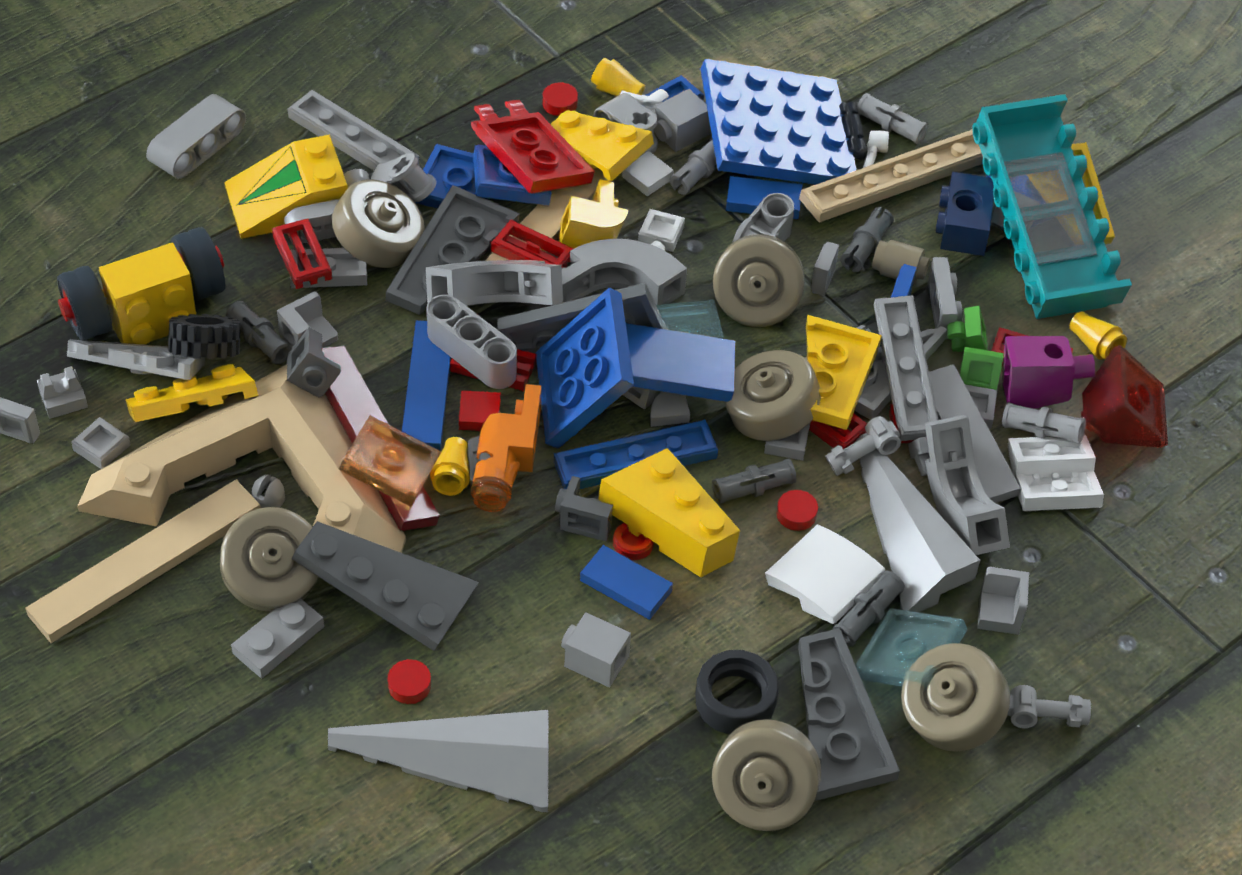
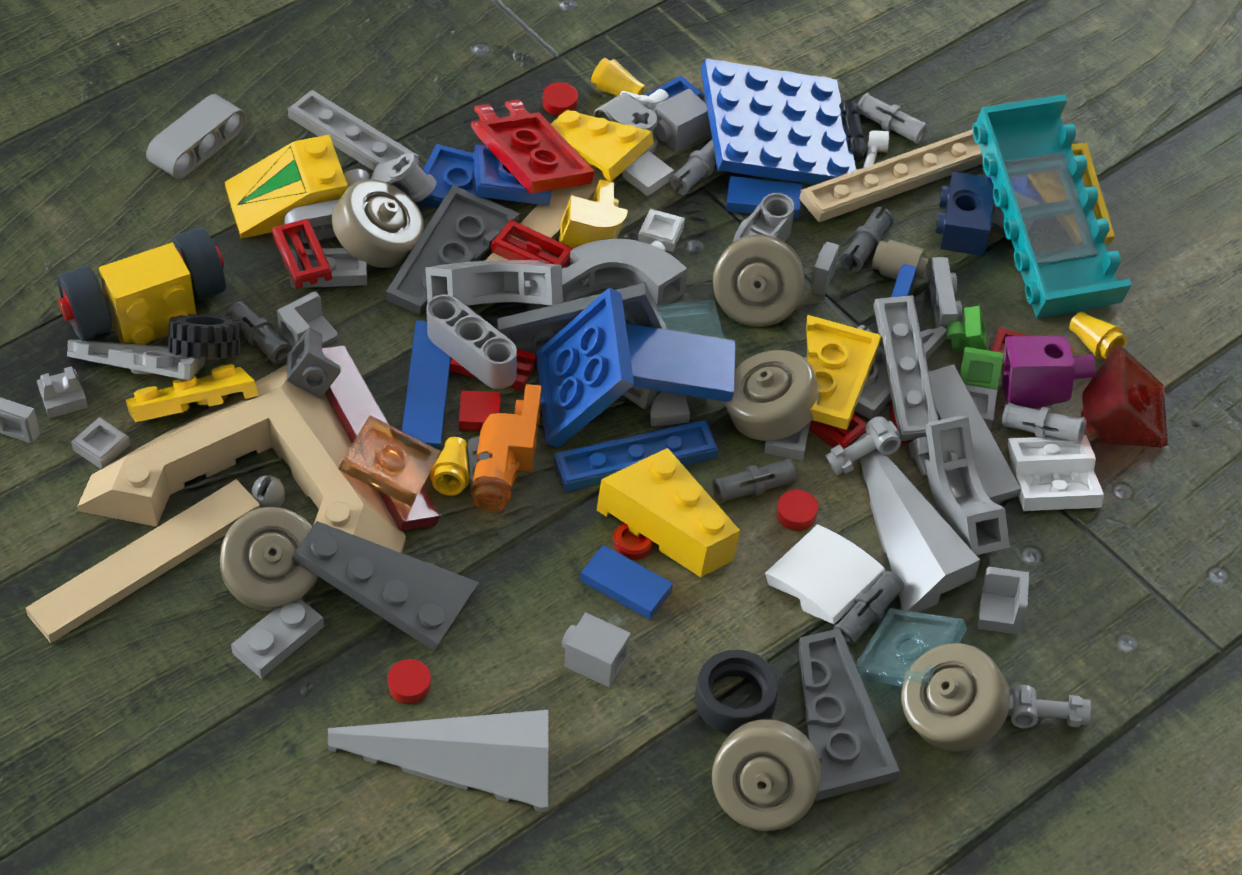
(583, 515): dark grey bracket -> none

